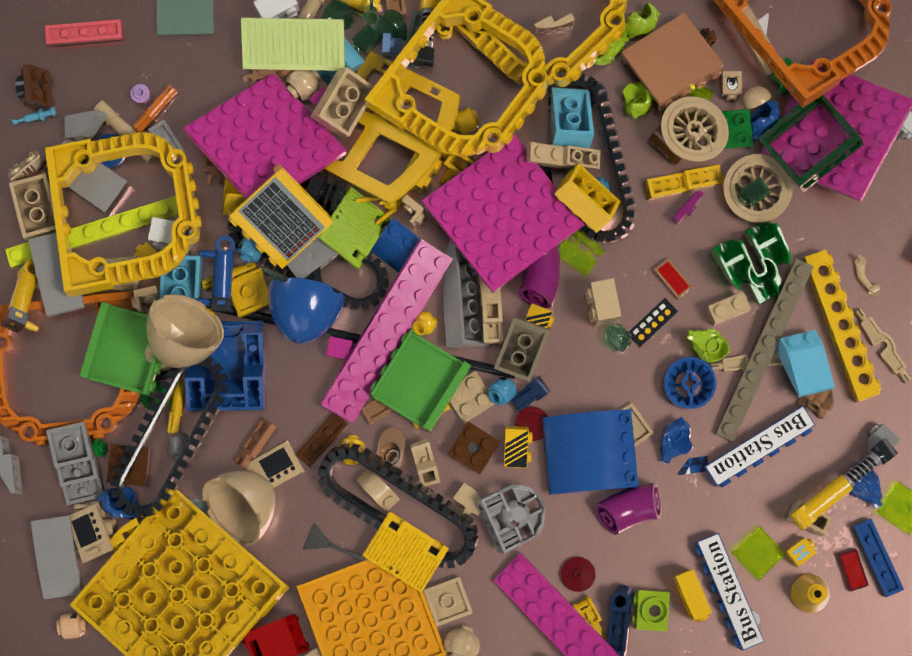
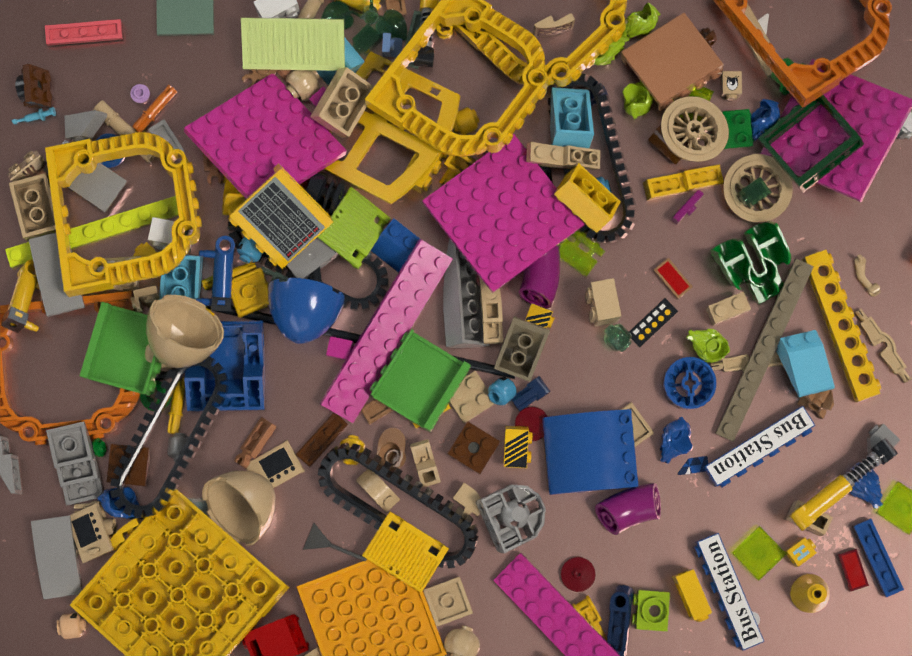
(392, 207): yellow plant -> none
(412, 208): tan bracket -> none
(424, 323): yellow animal -> none
(755, 97): tan cap -> none

